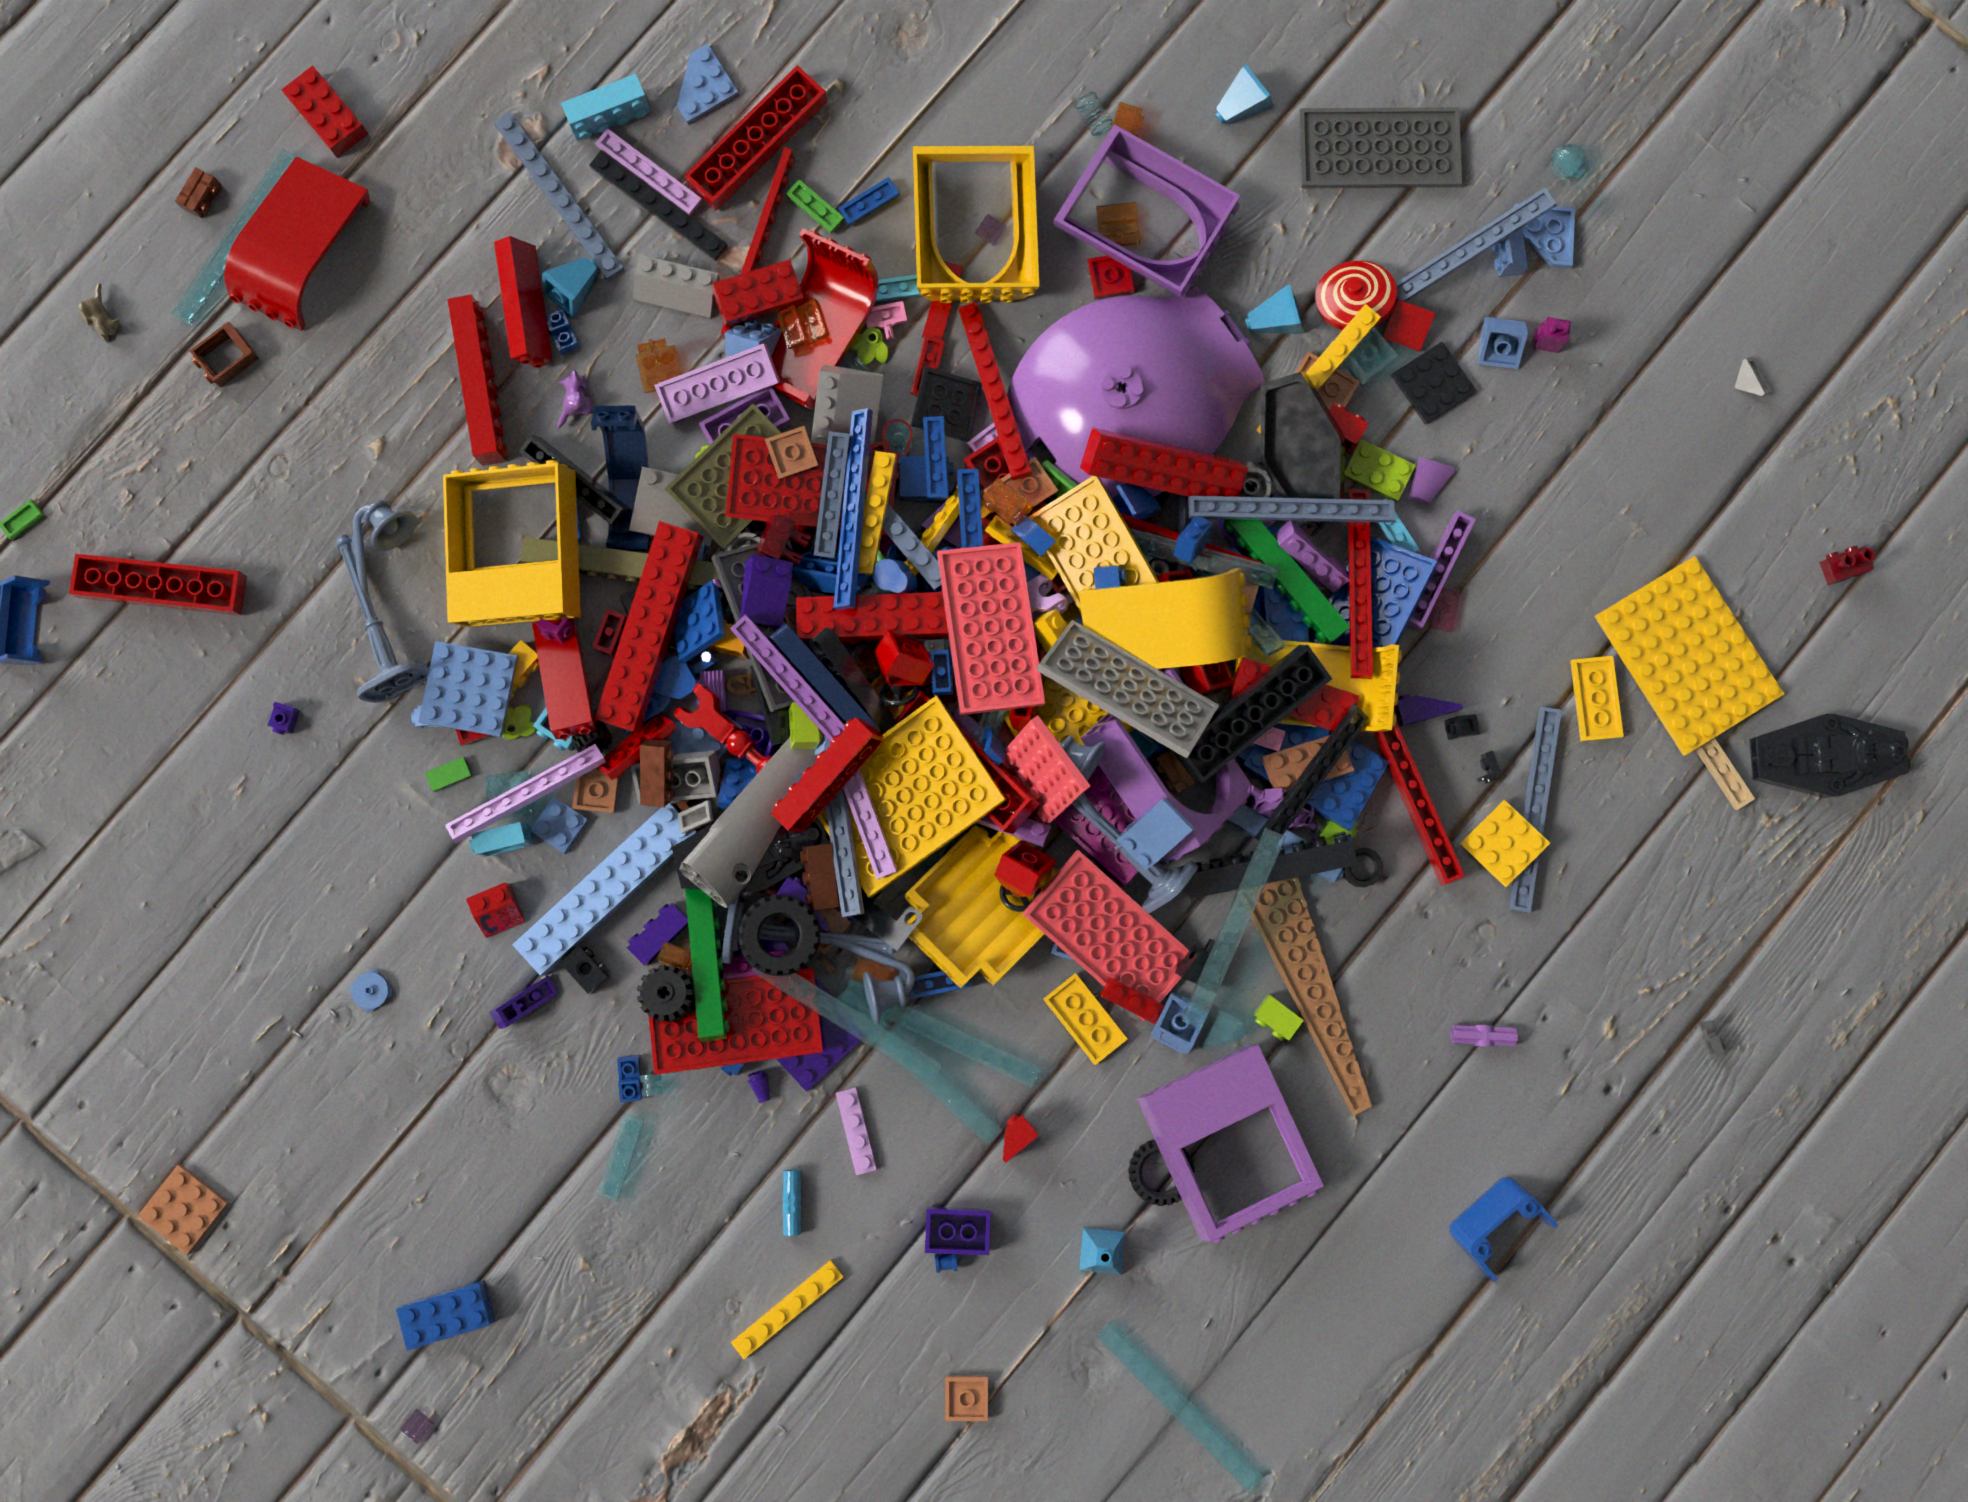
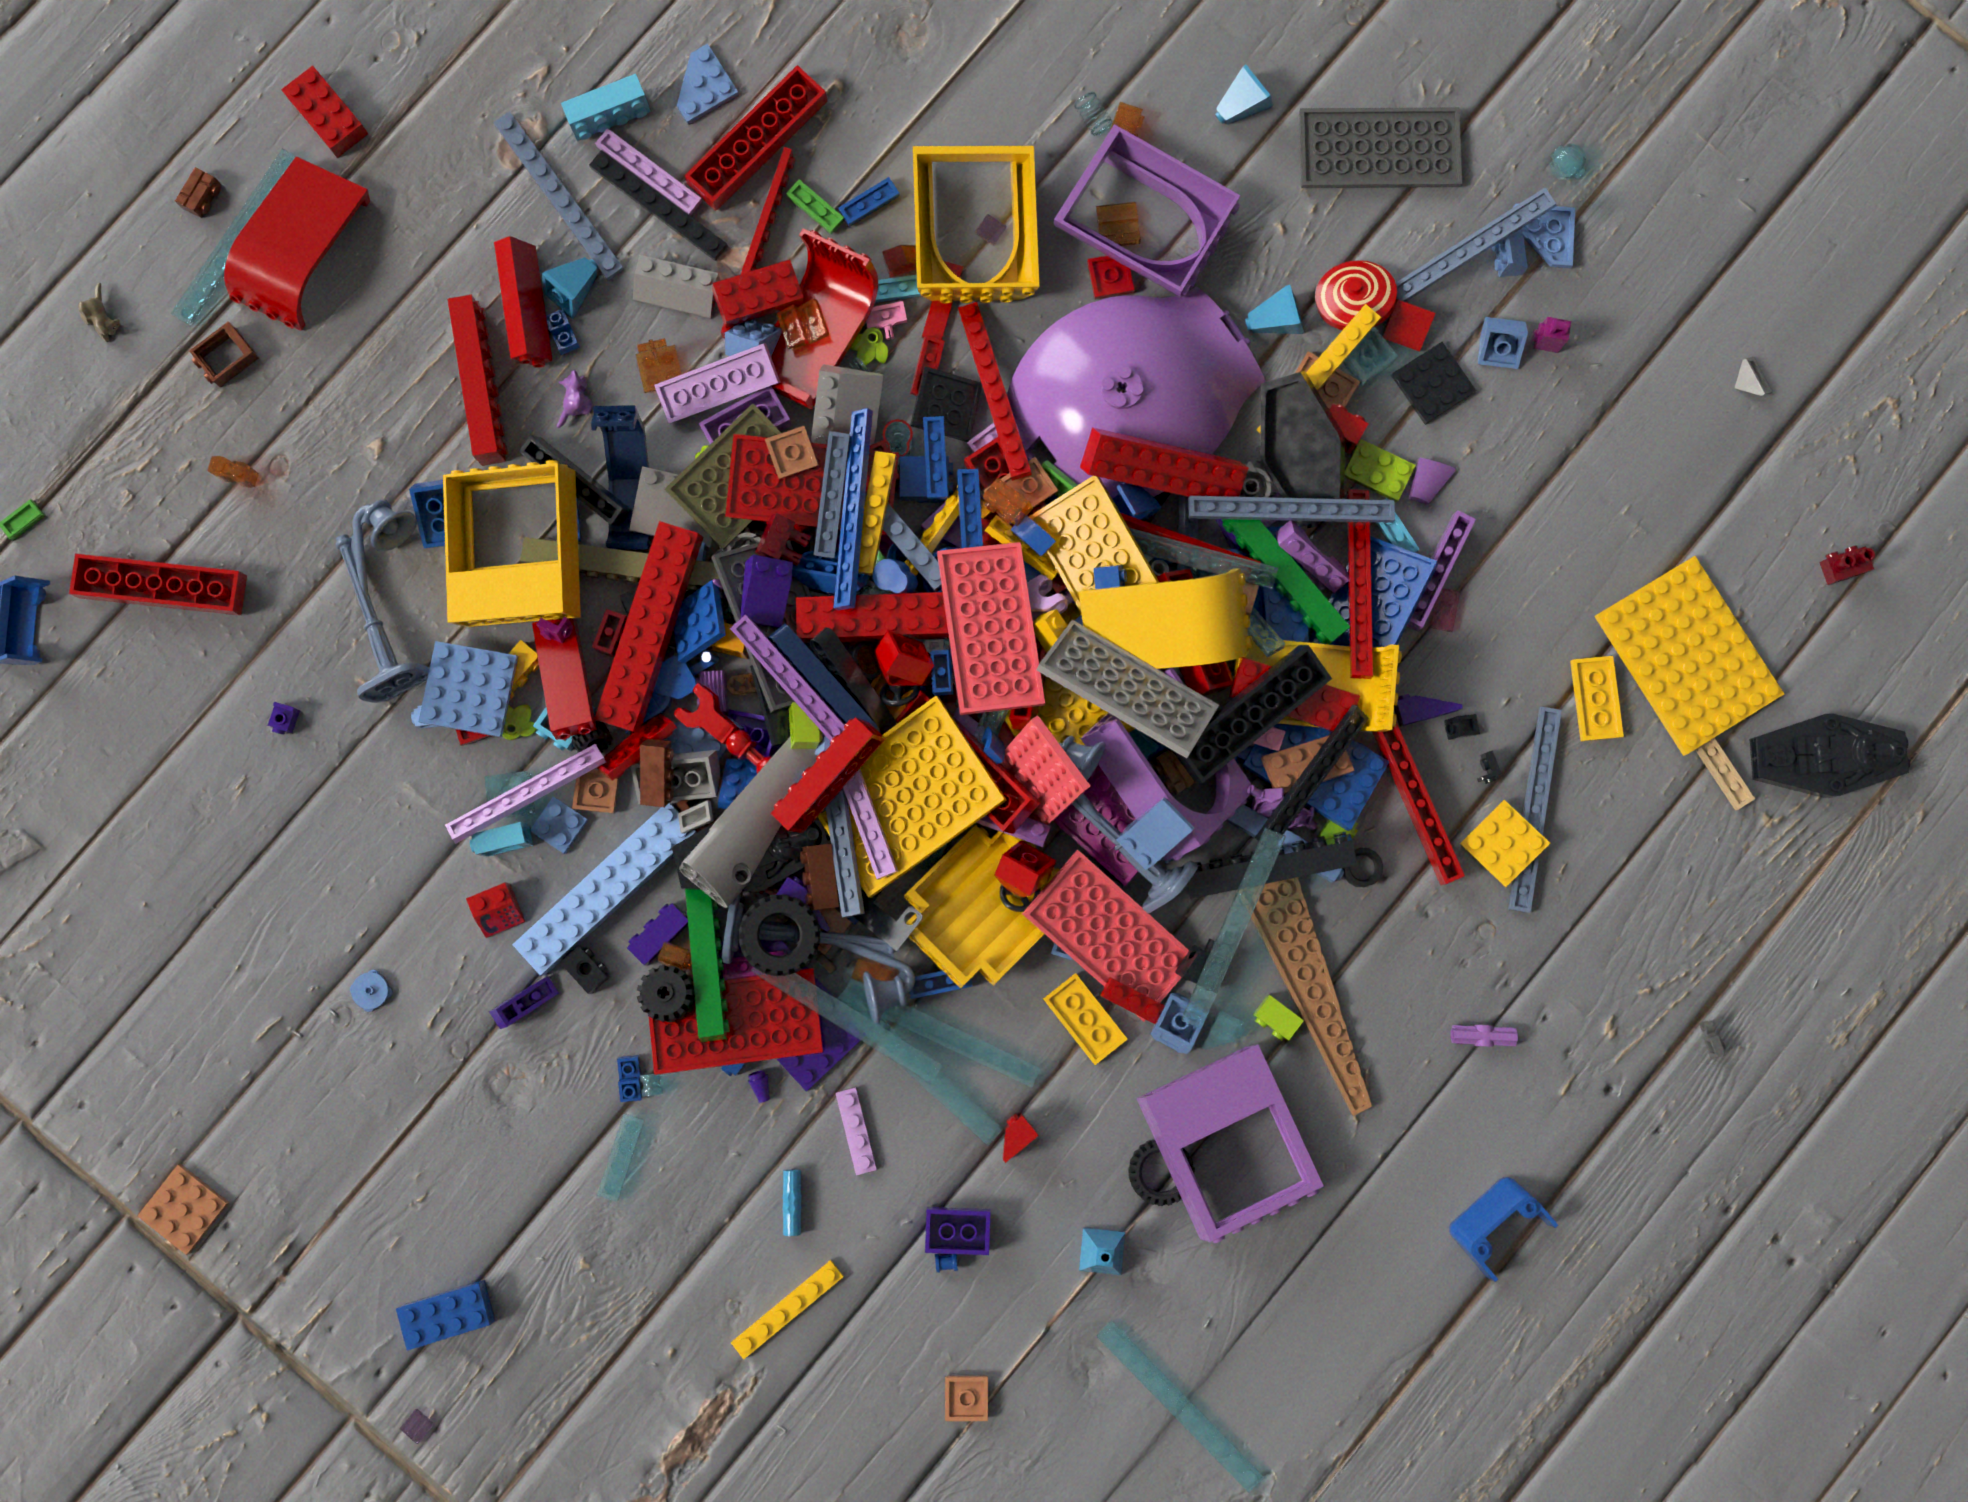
(233, 471): none -> clear orange brick
(429, 512): none -> blue slope
(448, 774): bright green tile -> none
(900, 259): none -> clear red slope
(1193, 539): blue brick -> none

